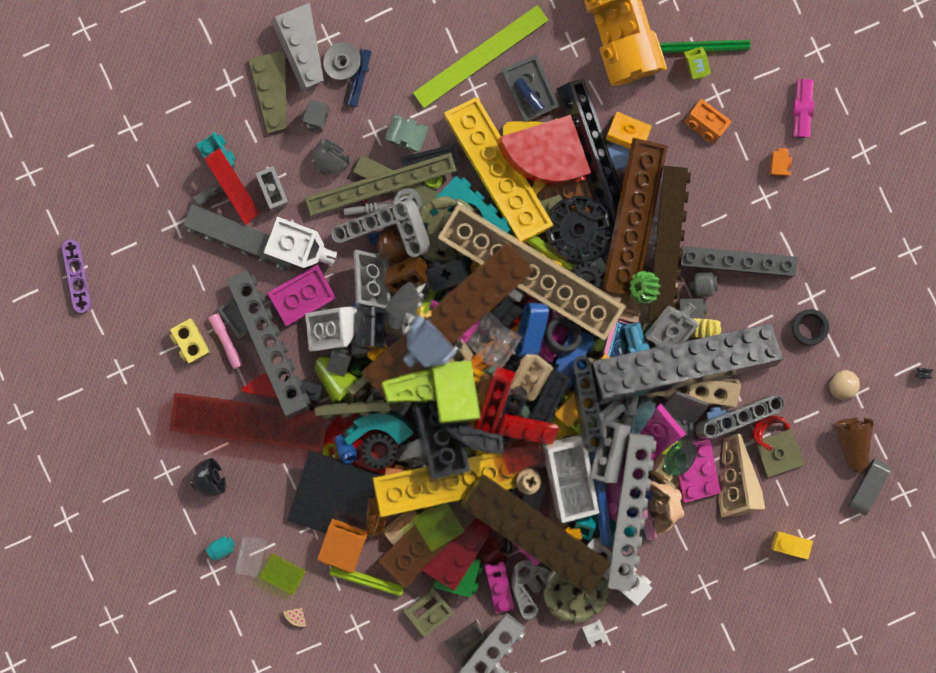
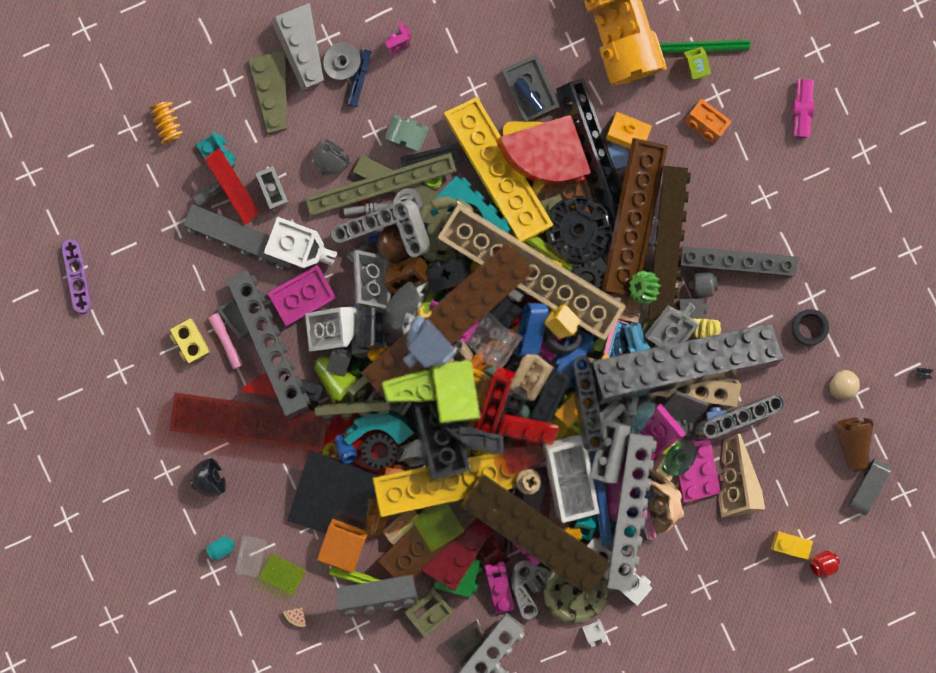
(165, 122): none -> light orange piece
(316, 116): dark grey brick -> none
(361, 247): none -> dark grey pin
(376, 596): none -> dark grey slope
(398, 42): none -> dark pink bracket
(480, 56): lime tile -> none
(562, 322): none -> yellow brick
(762, 424): red helmet -> none
(780, 163): orange brick -> none
(784, 454): olive plate -> none
(825, 564): none -> red head

